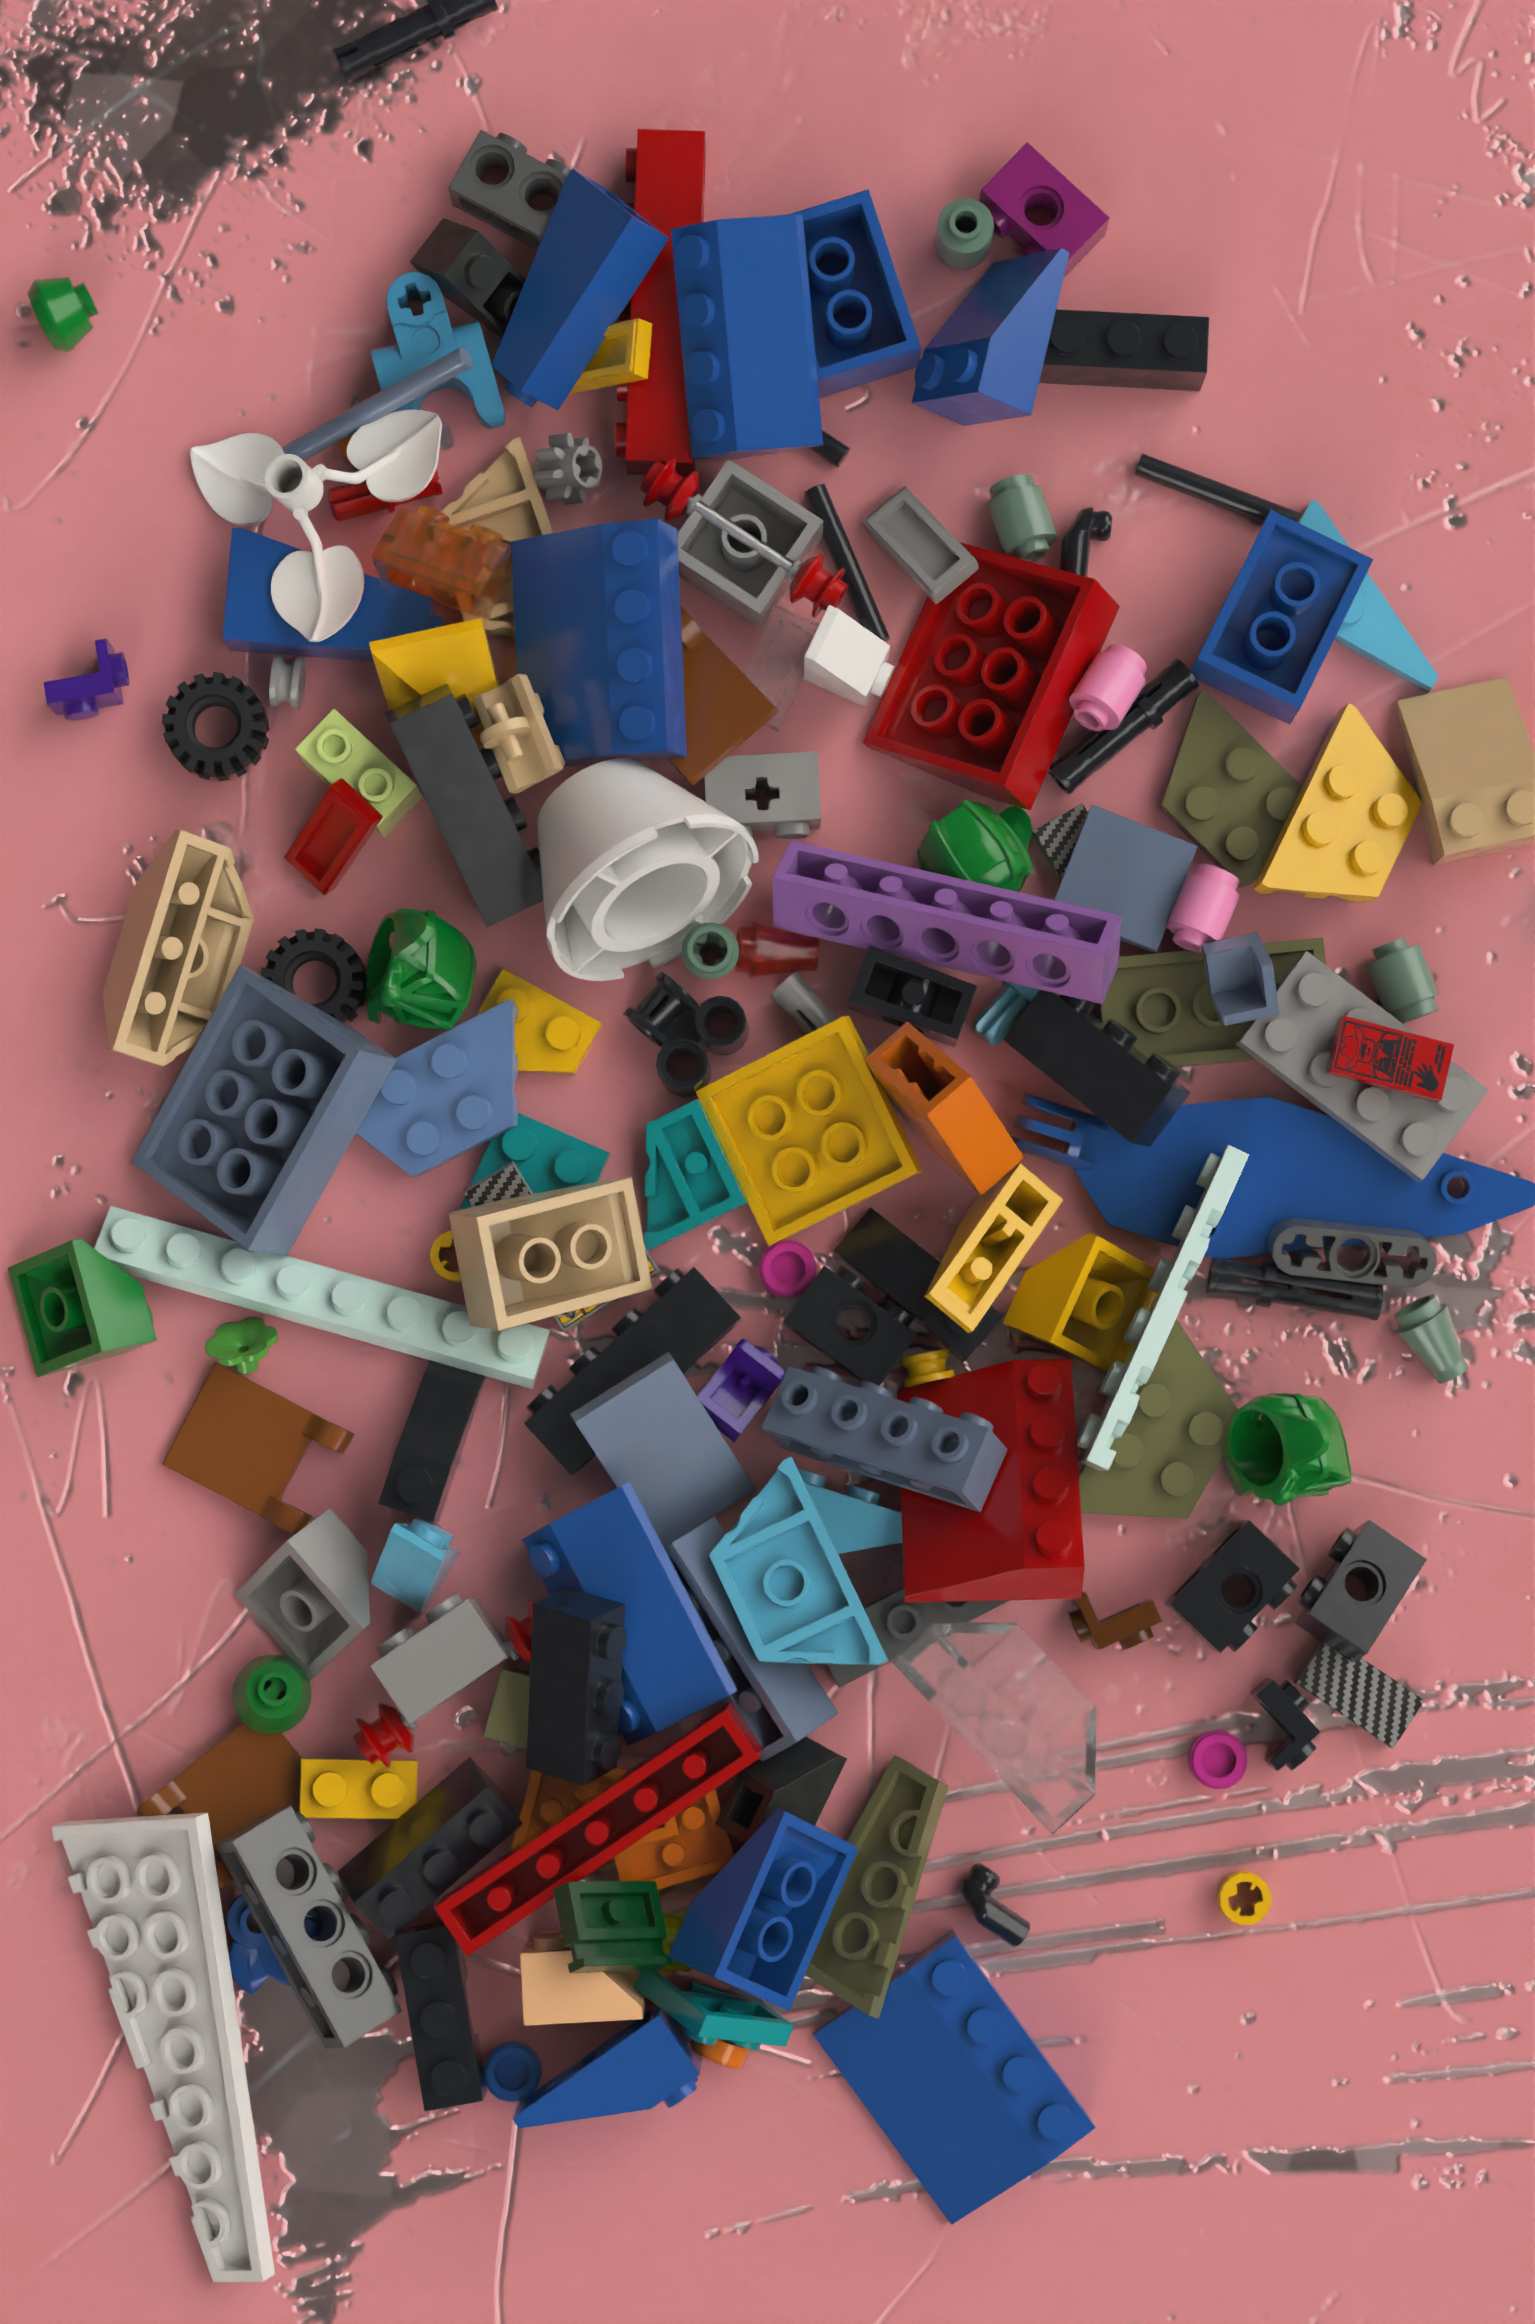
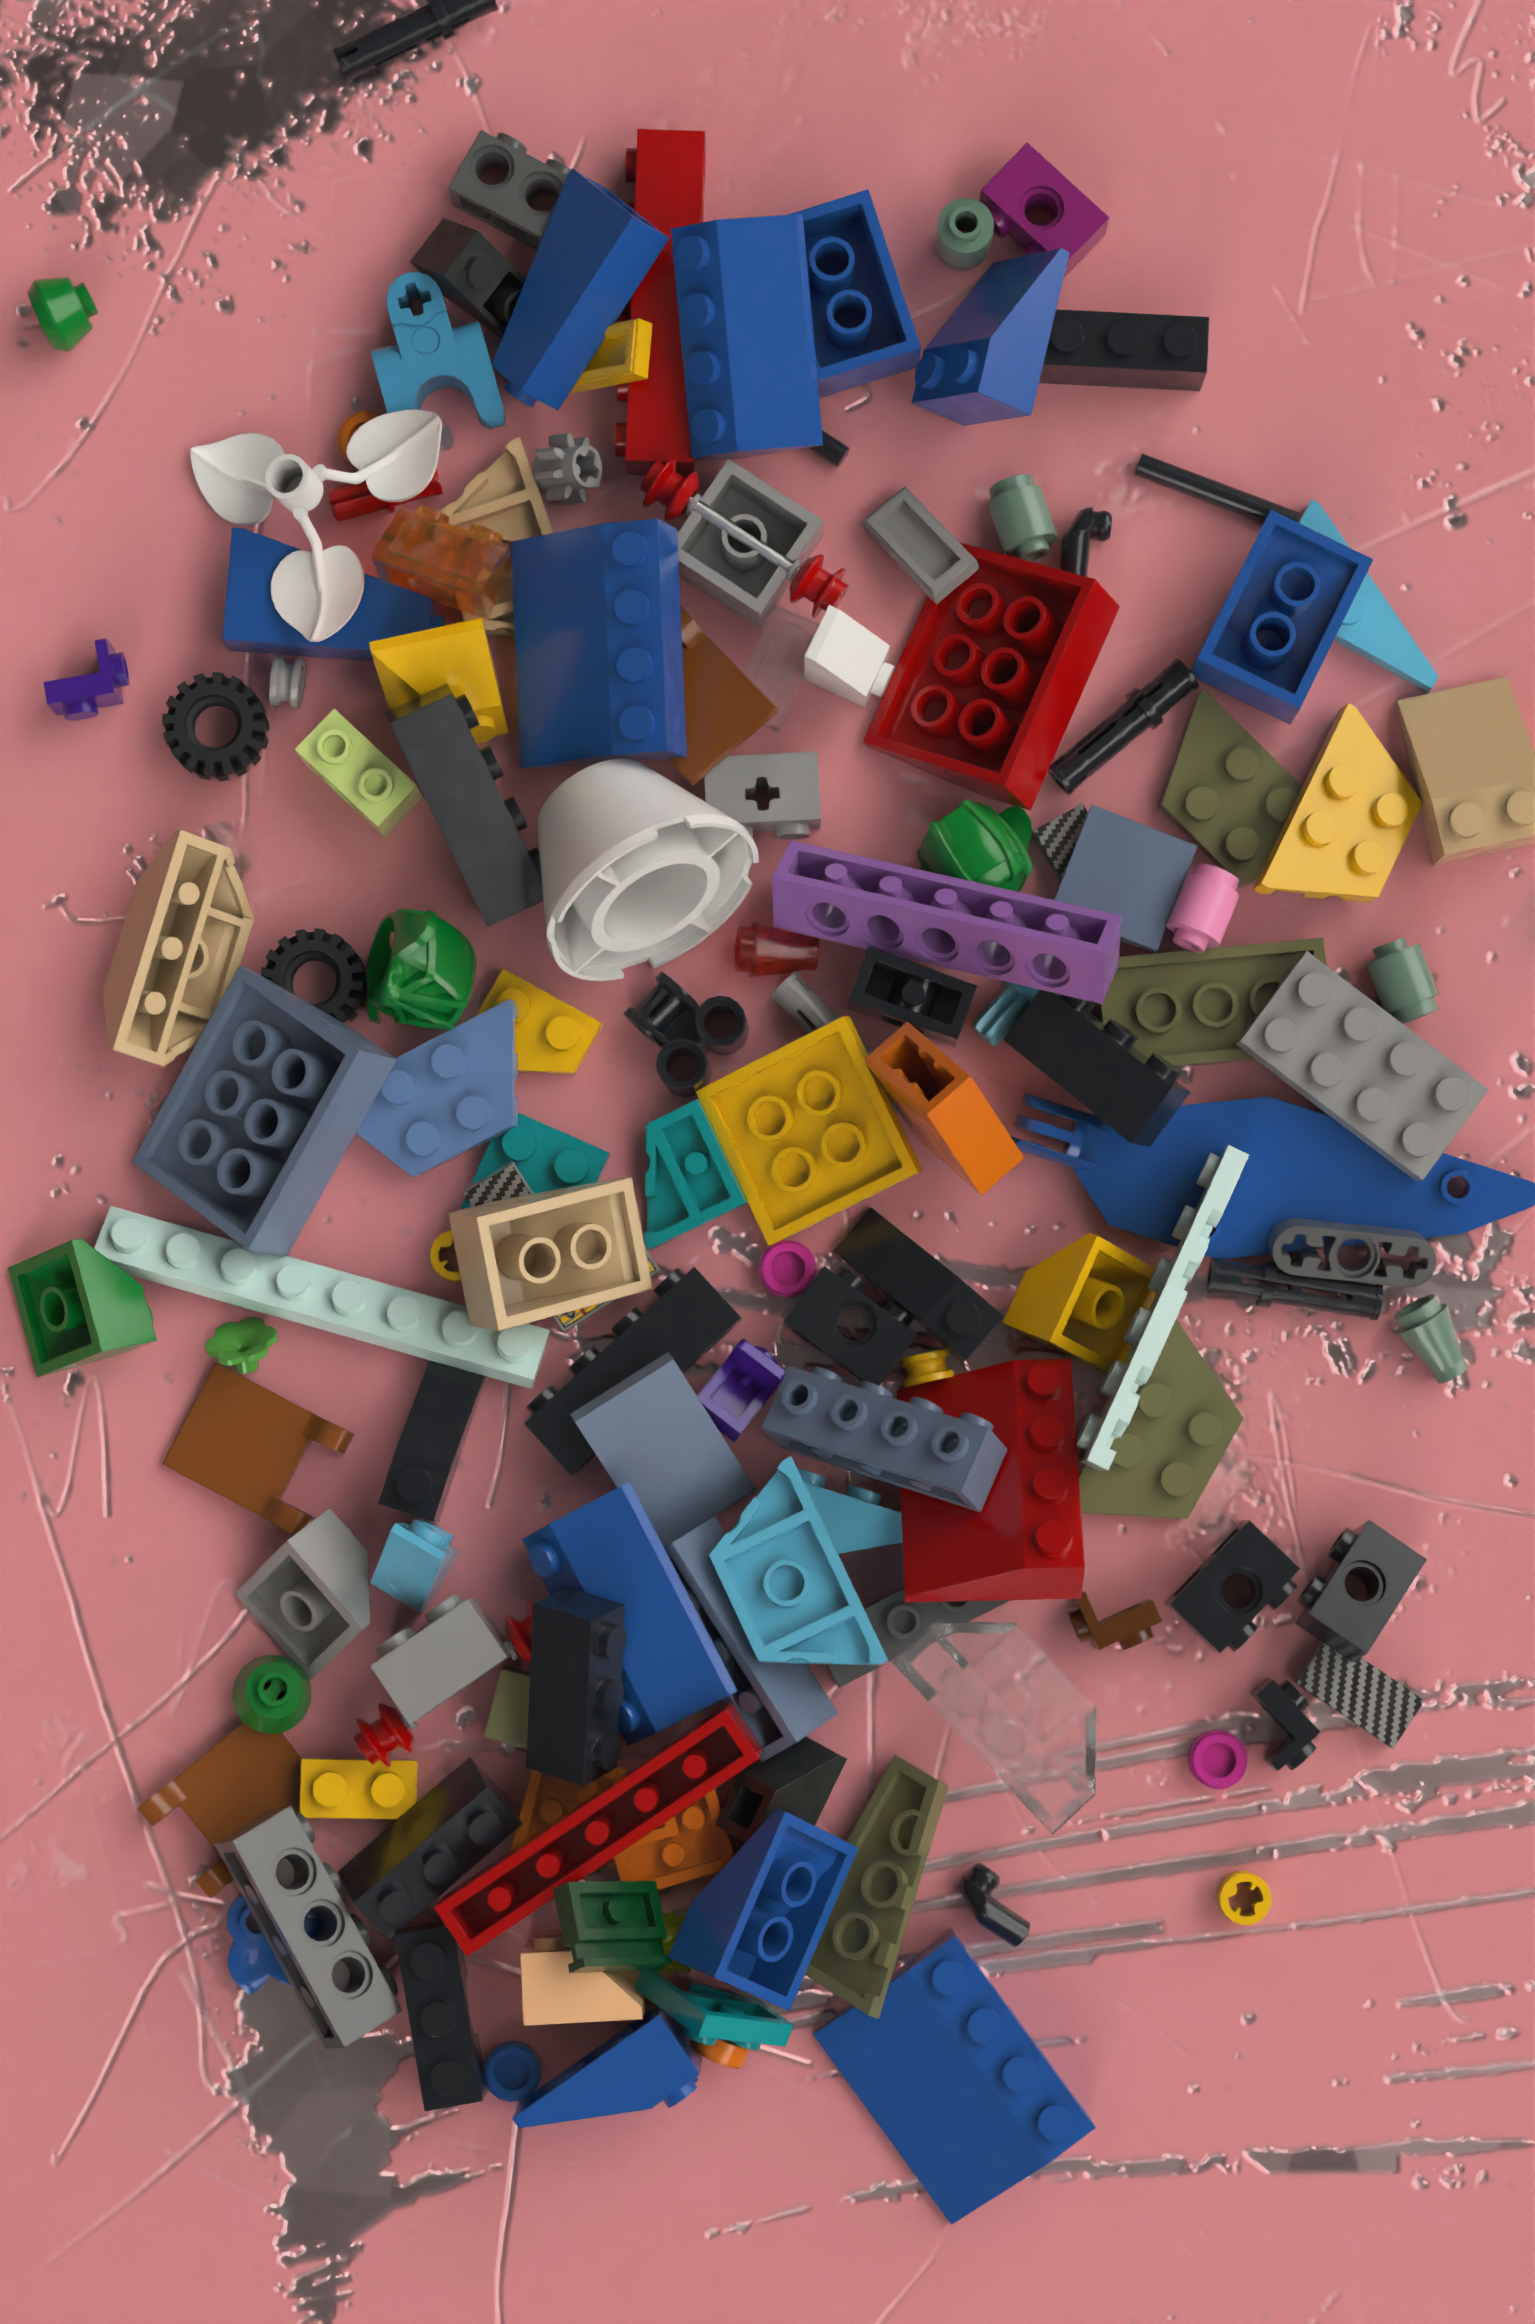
(167, 1954): white wing -> none
(333, 836): red tile -> none
(380, 404): sand blue bar -> none
(518, 734): tan hips -> none
(710, 937): sand green cone -> none
(844, 557): black bar -> none
(991, 1245): yellow slope -> none
(1108, 688): bright pink brick -> none
(1240, 979): sand blue panel -> none
(1289, 1451): green piece -> none
(1390, 1059): red tile -> none

